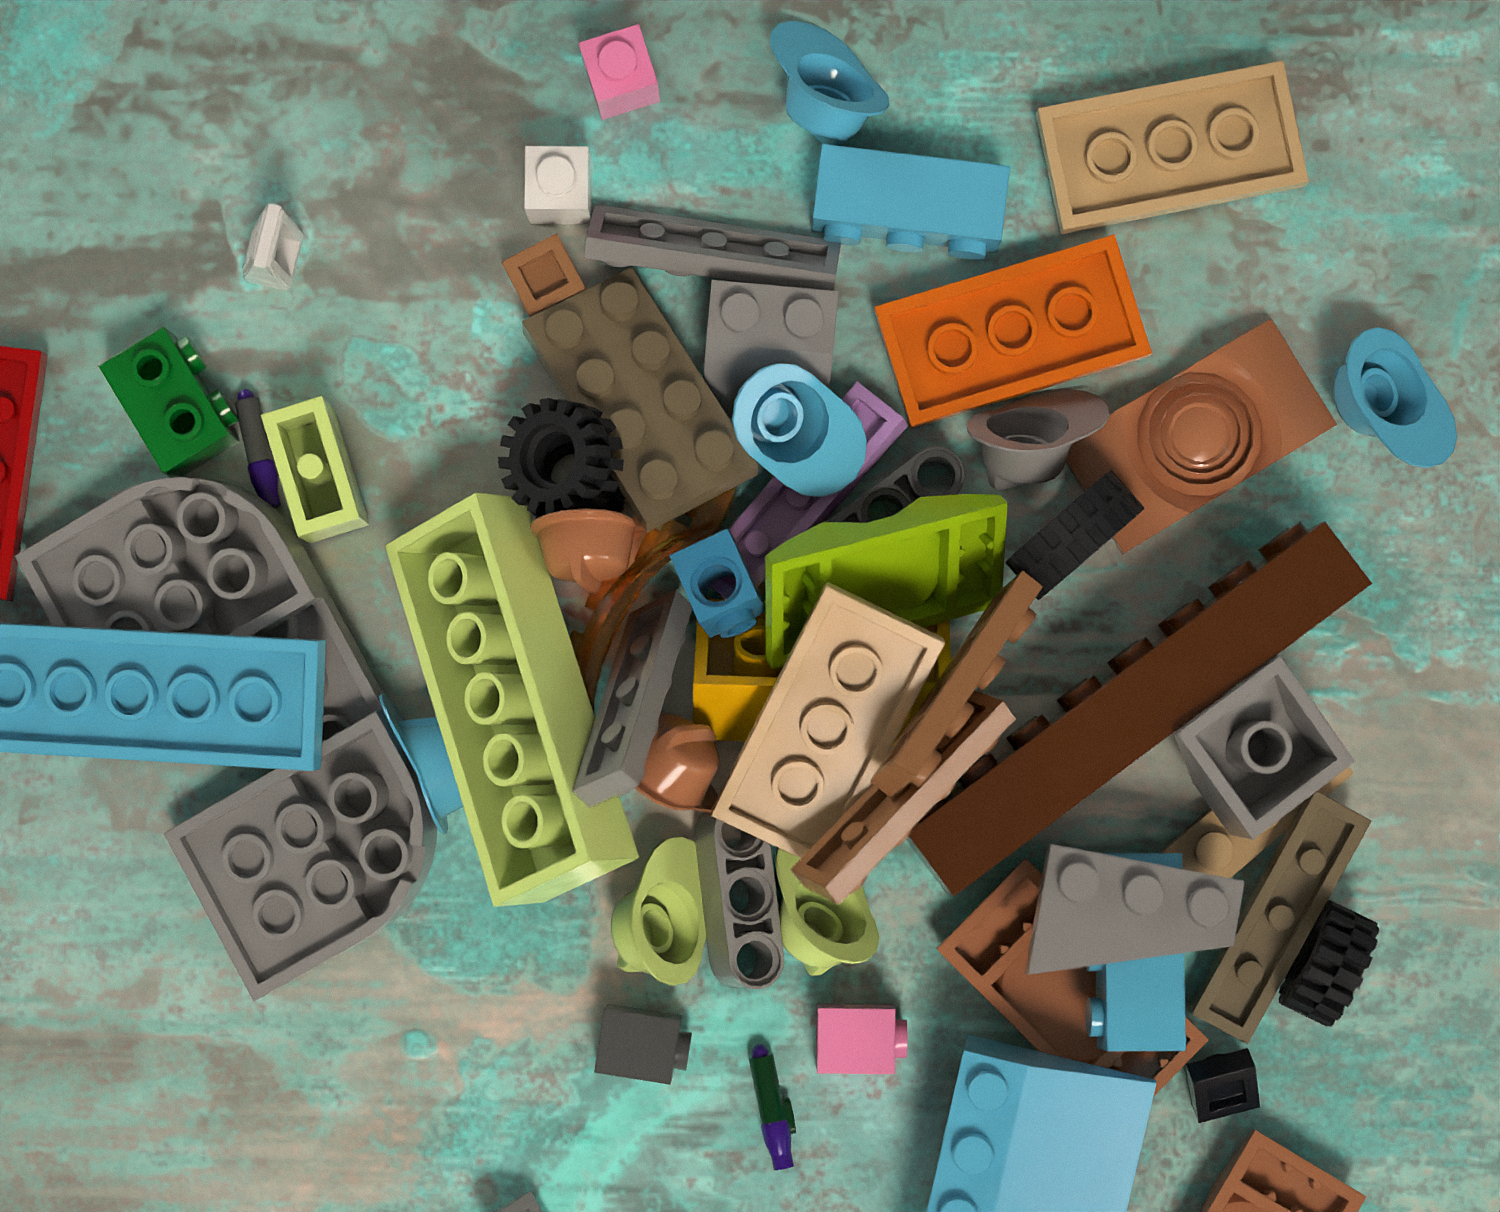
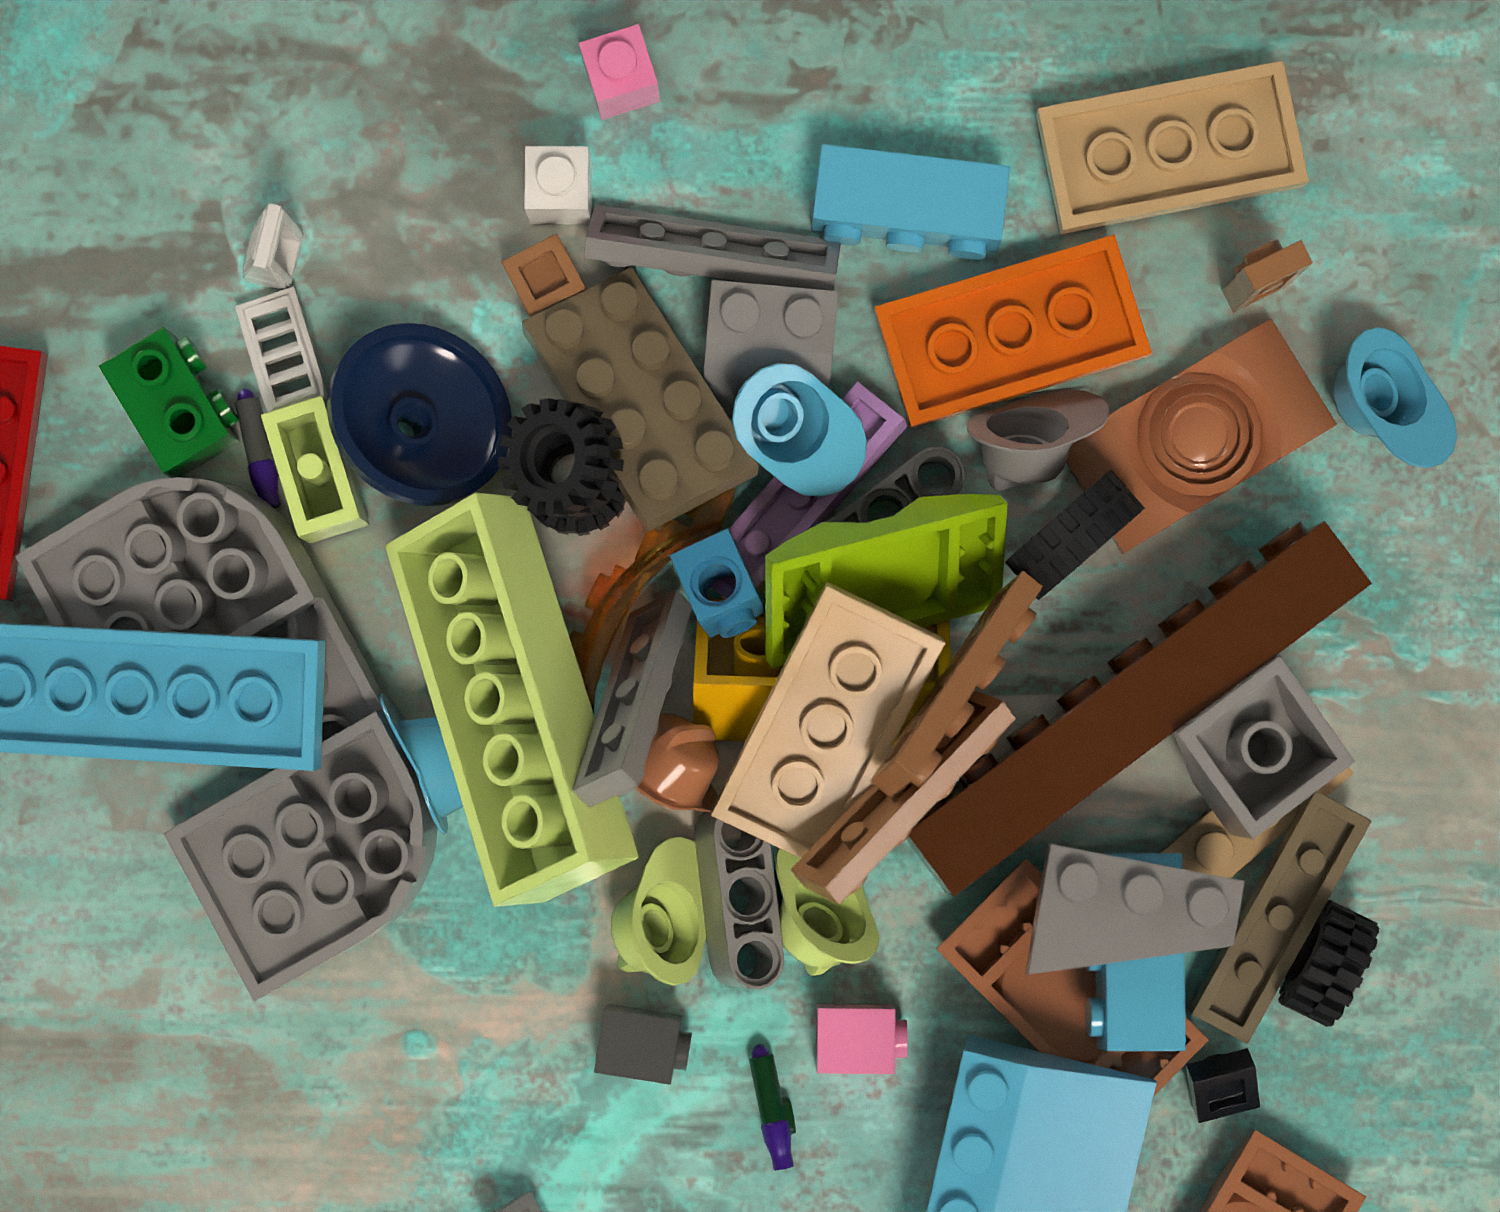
(304, 345): none -> white slope
(438, 390): none -> dark blue dish
(586, 545): nougat piece -> none
(826, 83): medium azure piece -> none
(1265, 273): none -> medium nougat plate

